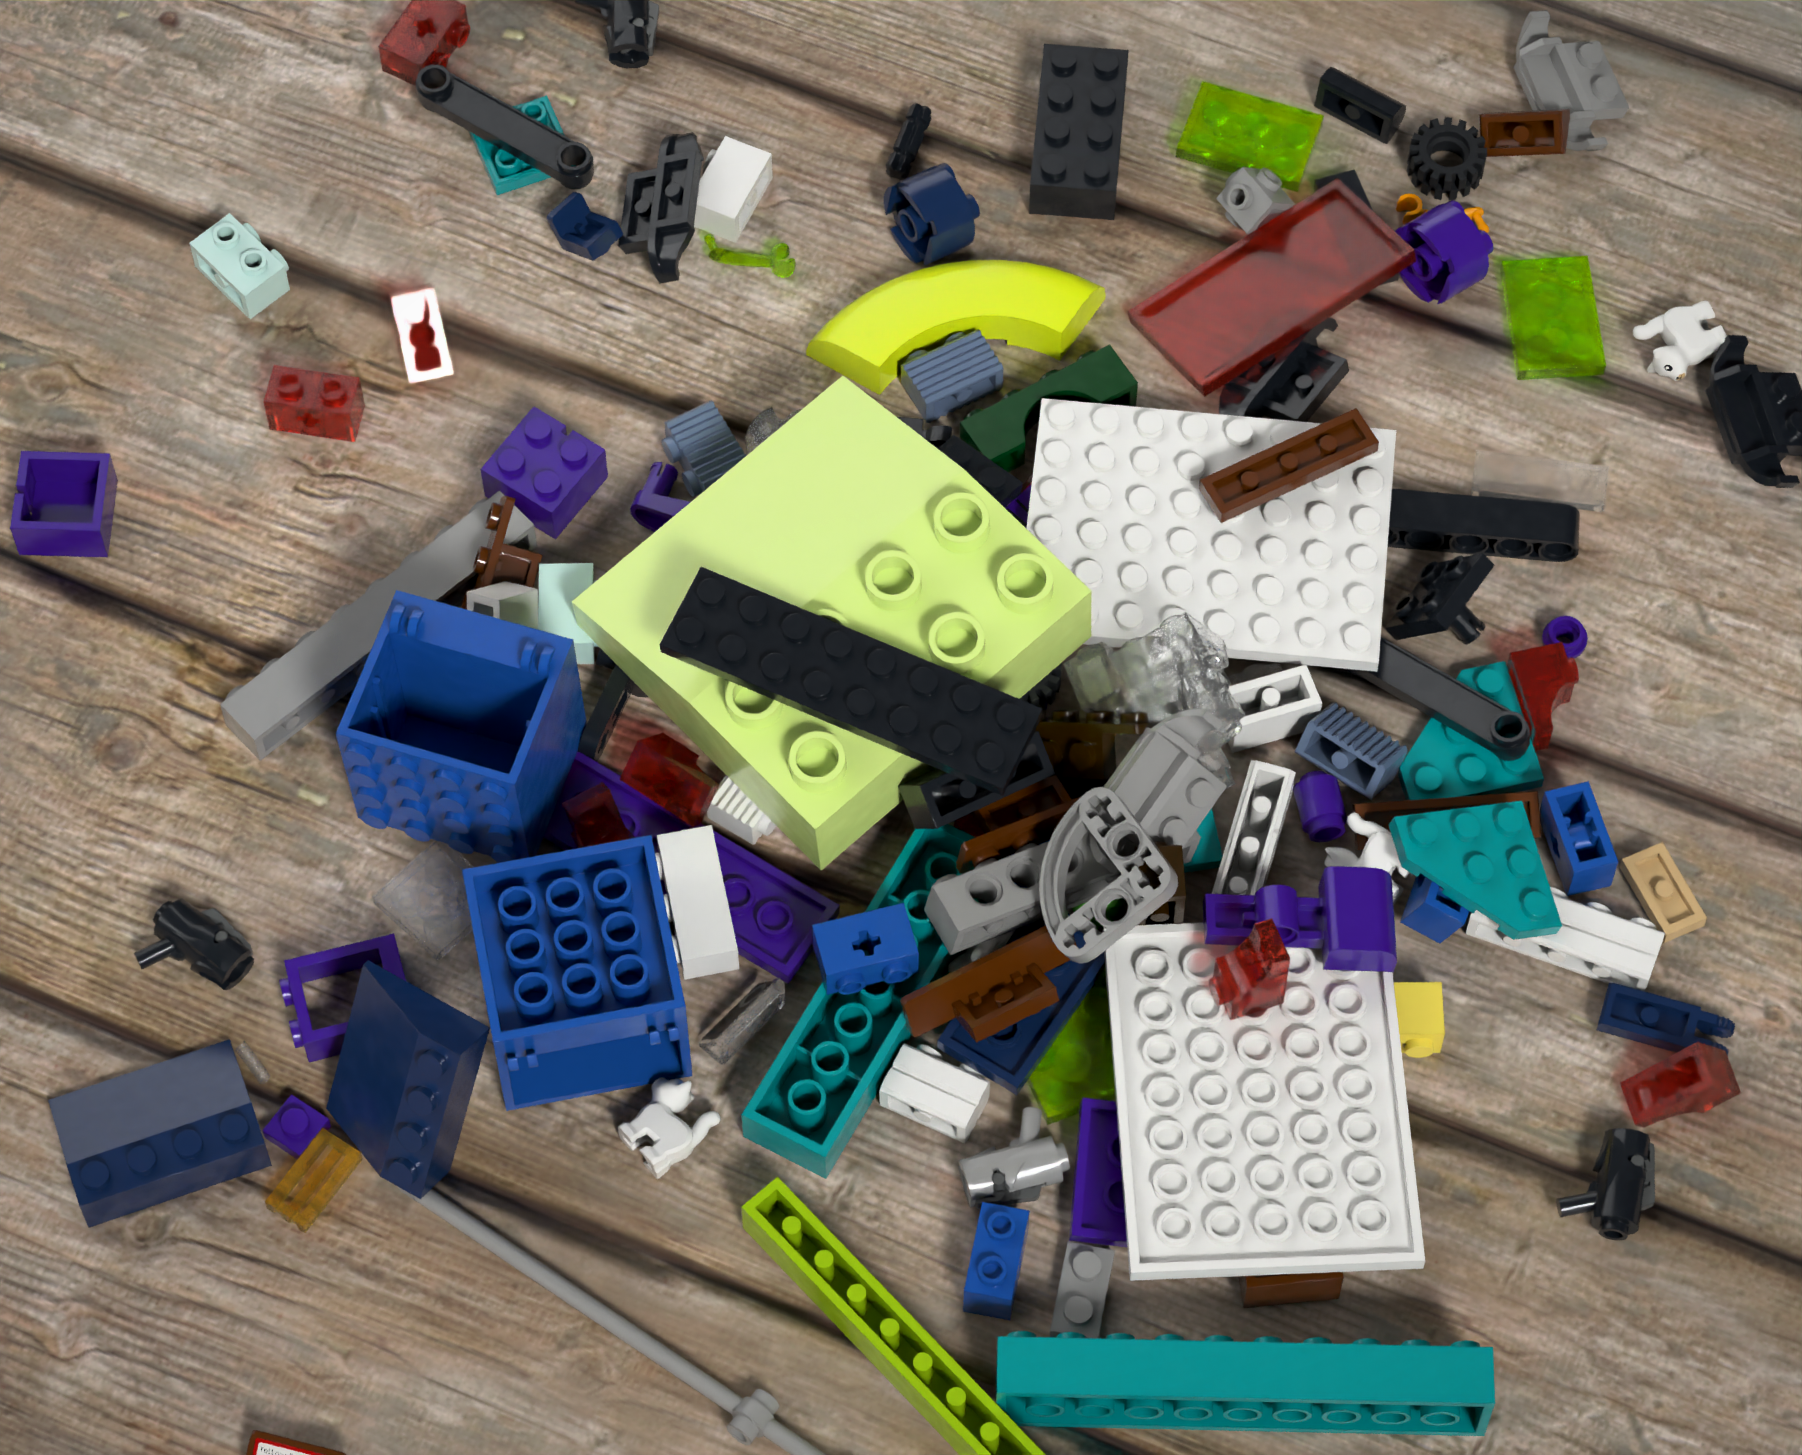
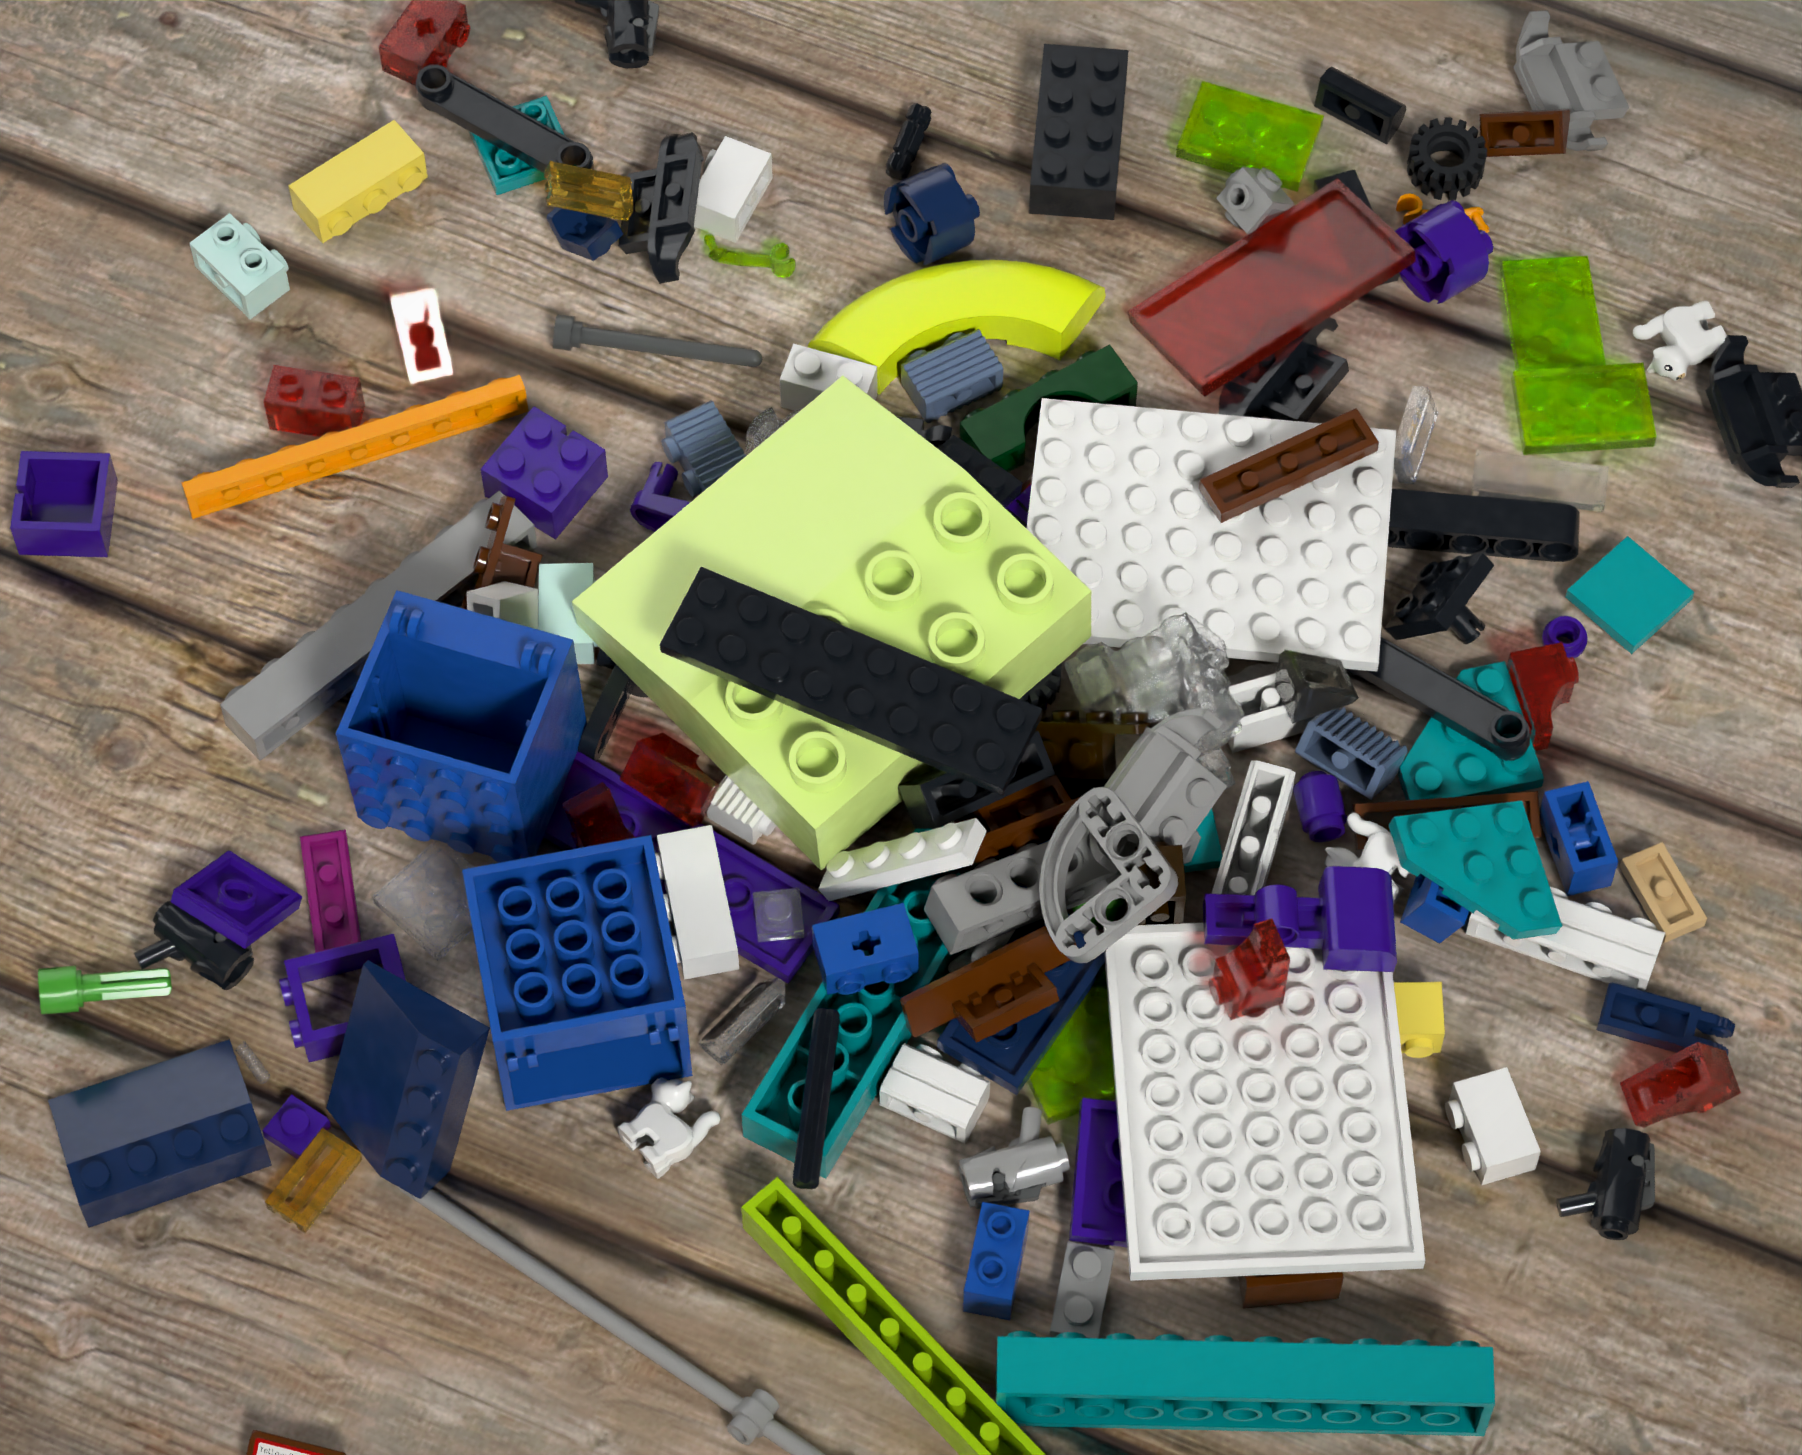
(67, 989): none -> bright green piece
(236, 899): none -> dark purple tile
(330, 890): none -> magenta tile
(355, 446): none -> light orange plate
(358, 181): none -> light yellow brick
(572, 333): none -> dark grey piece
(587, 196): none -> clear yellow tile
(778, 914): none -> clear plate
(813, 371): none -> white brick
(816, 1099): none -> black axle
(902, 859): none -> white plate
(1312, 685): none -> clear smoke slope
(1414, 434): none -> clear tile
(1492, 1126): none -> white brick
(1583, 408): none -> clear neon green plate
(1629, 594): none -> teal tile

